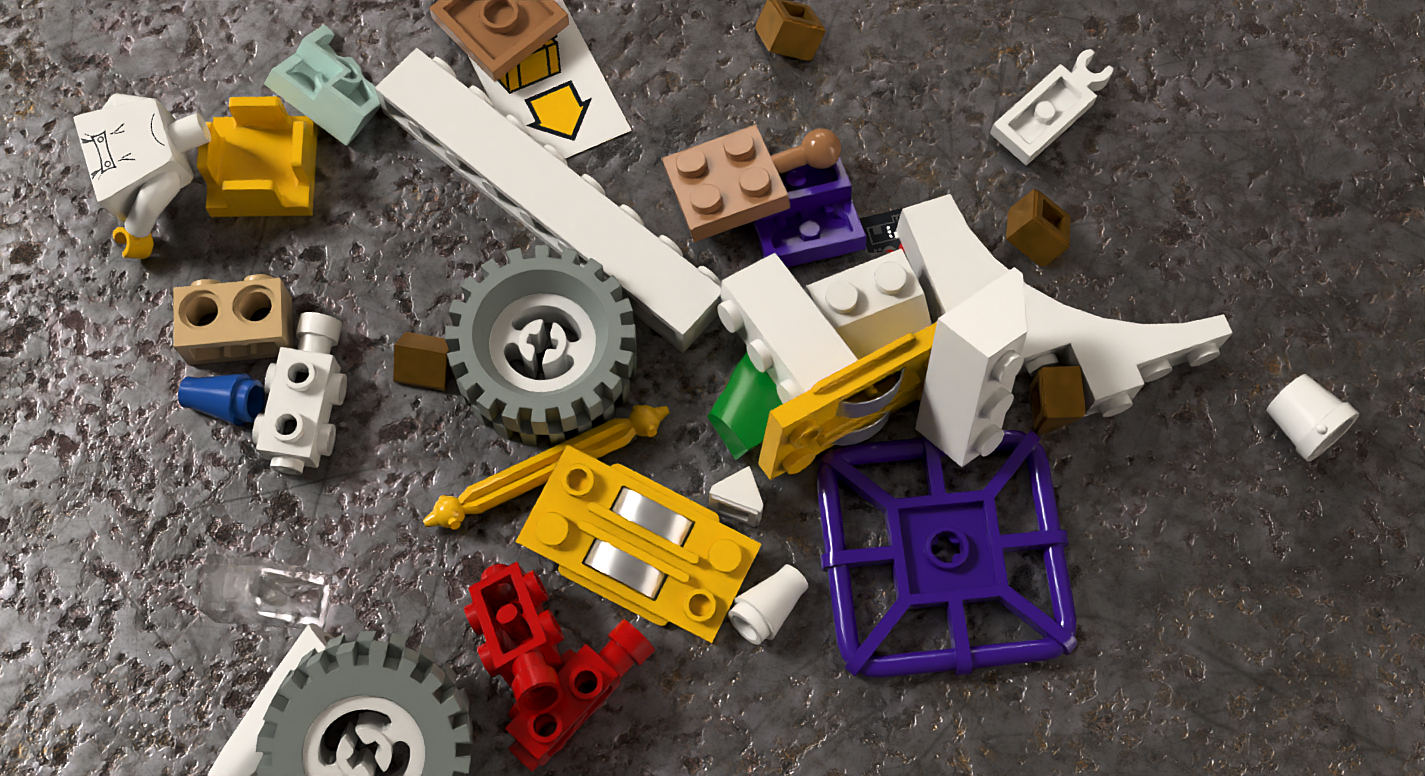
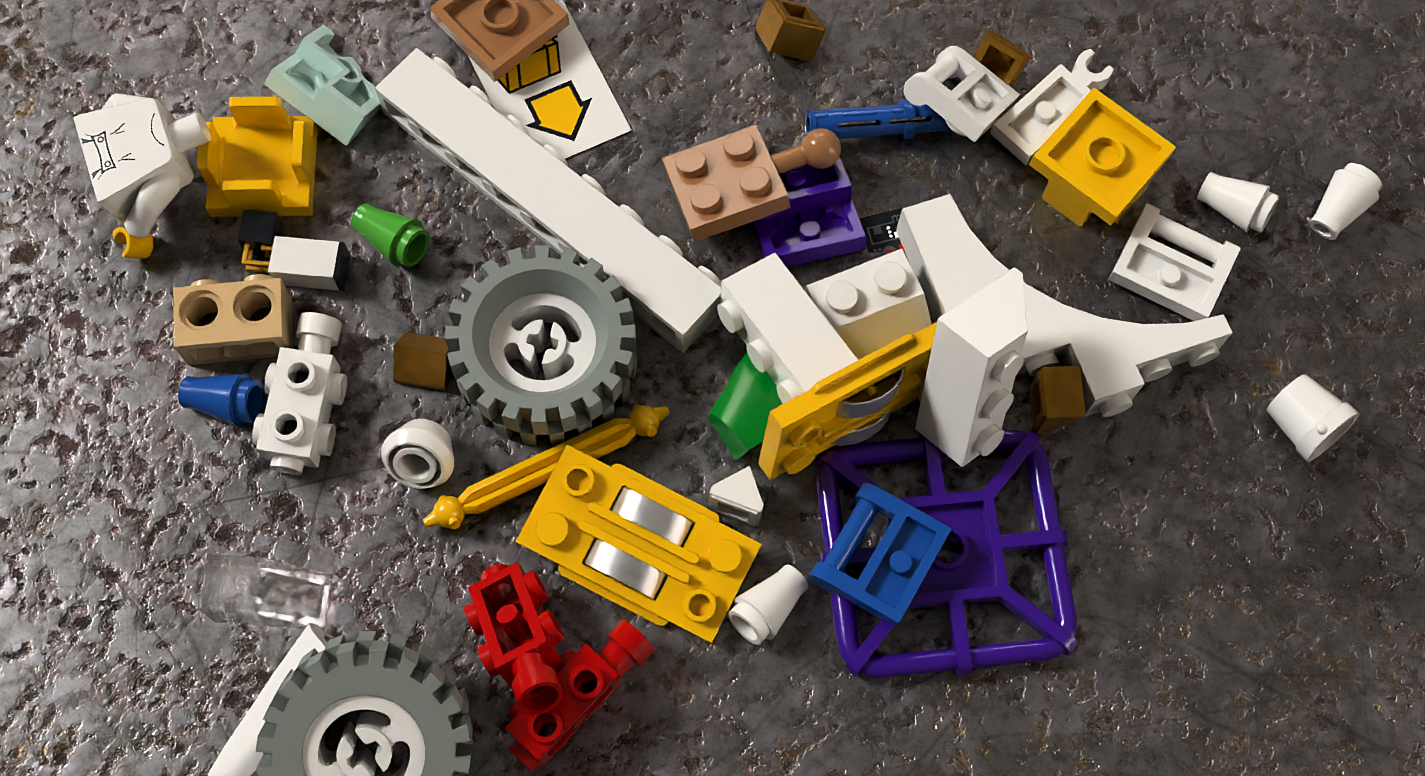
(294, 260): none -> piece
(393, 235): none -> bright green cone
(419, 454): none -> white cone
(881, 126): none -> blue pin
(895, 565): none -> blue plate
(972, 104): none -> white plate
(1001, 57): none -> pearl gold slope
(1038, 228): pearl gold slope -> none
(1099, 161): none -> yellow panel
(1169, 275): none -> white plate
(1240, 201): none -> white cone
(1346, 198): none -> white cone

